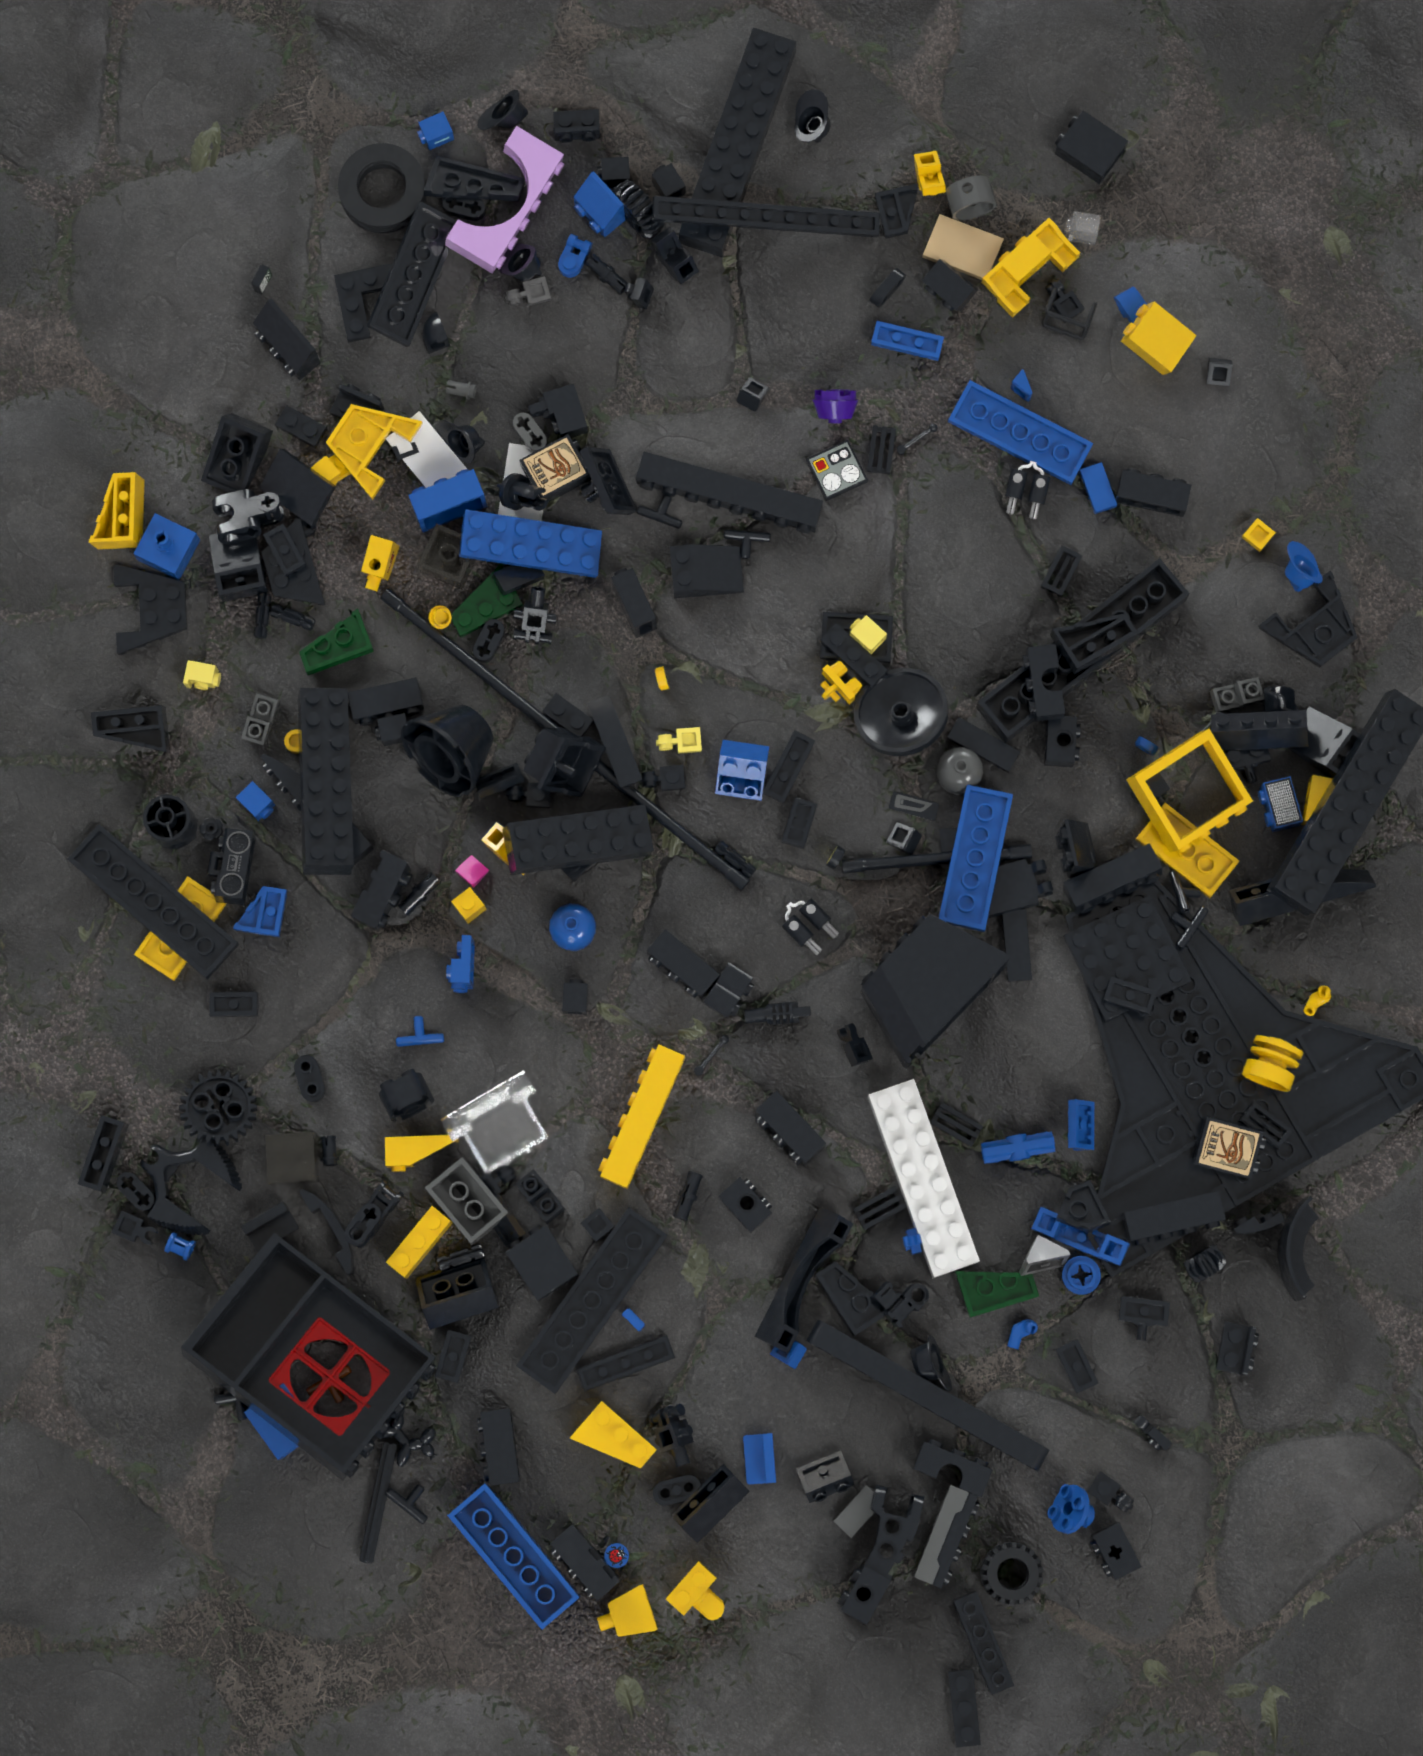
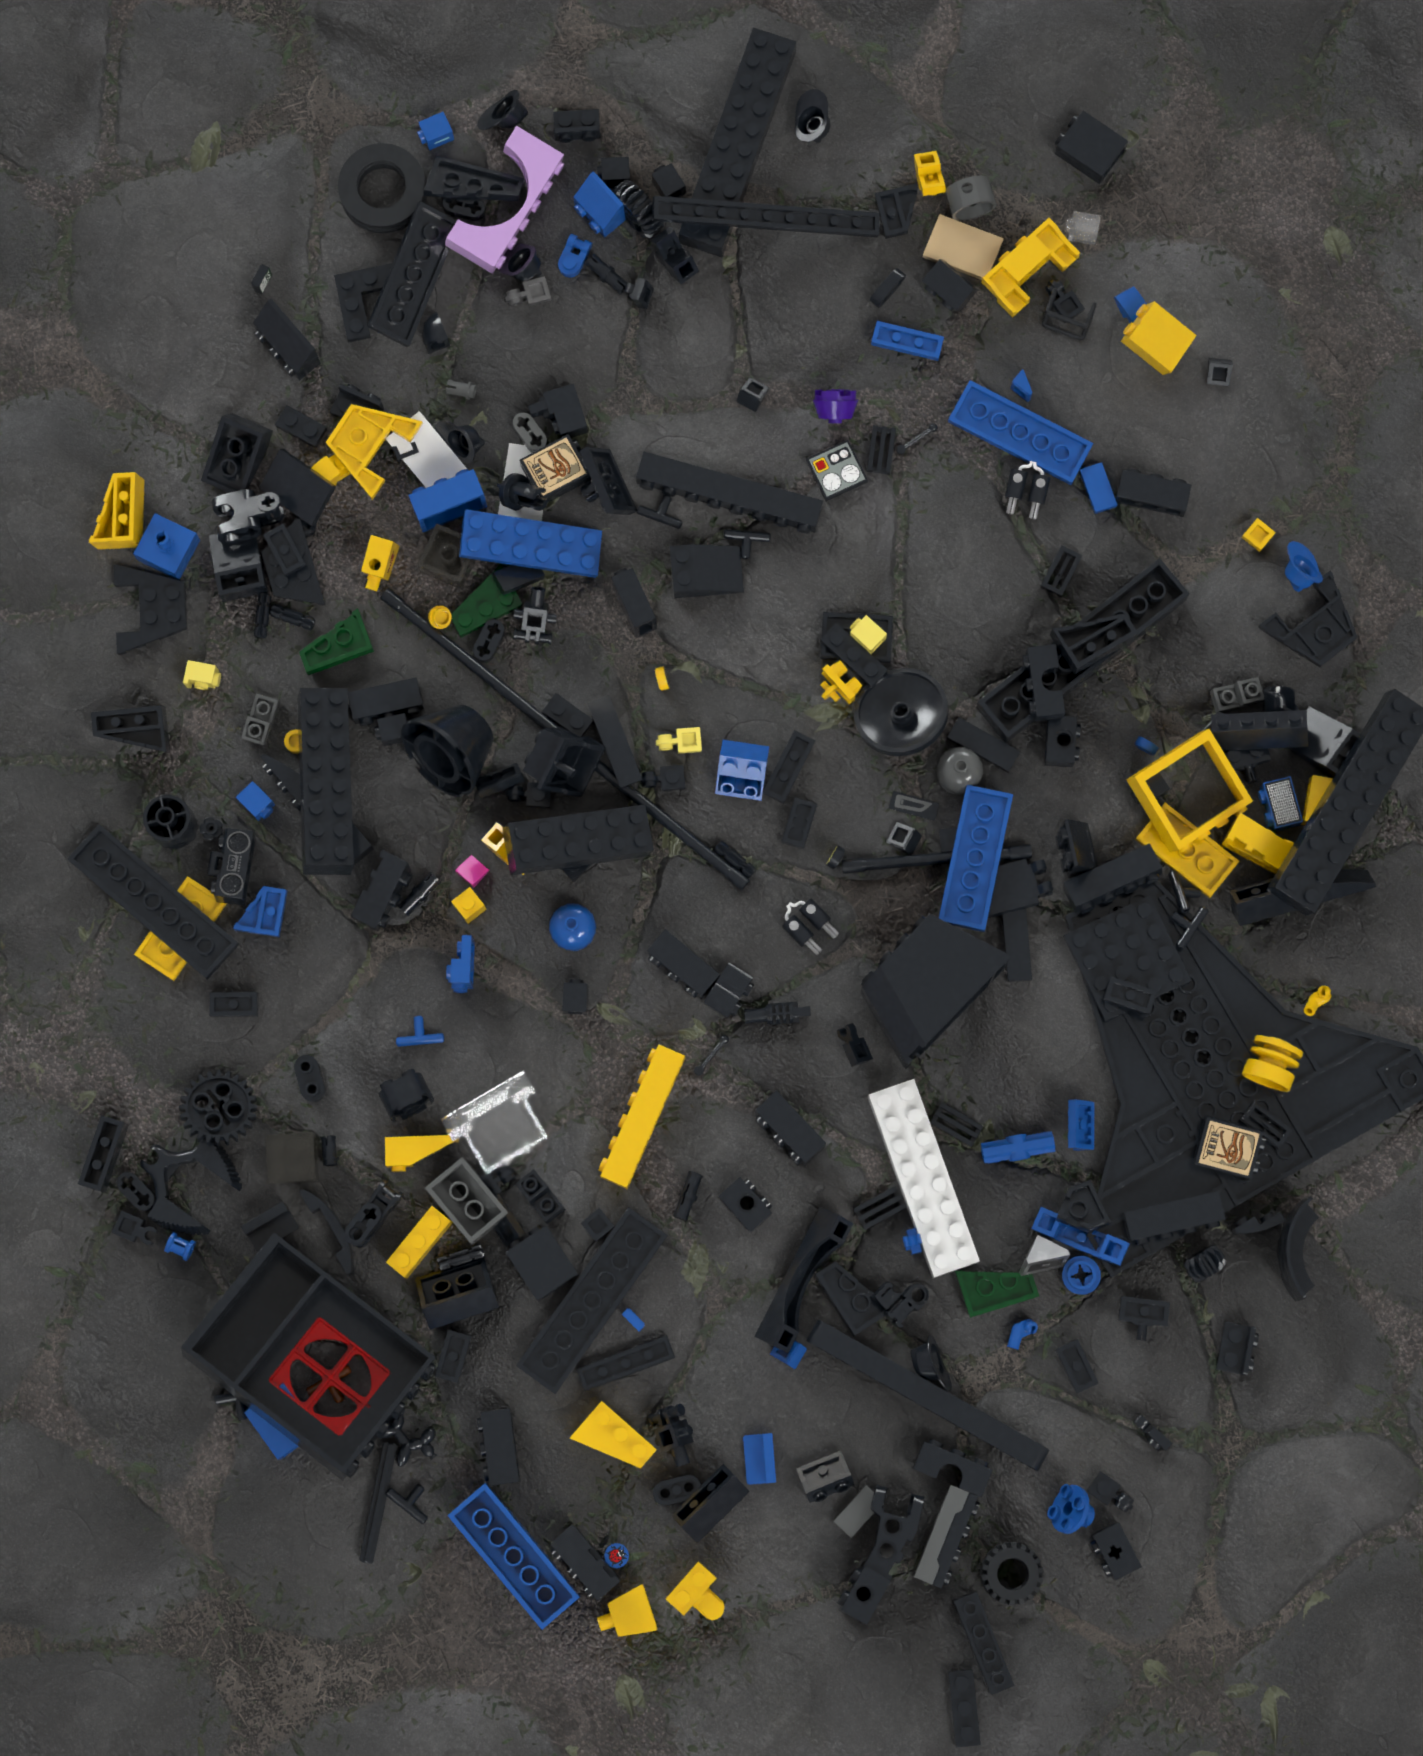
(1256, 843): none -> yellow wedge

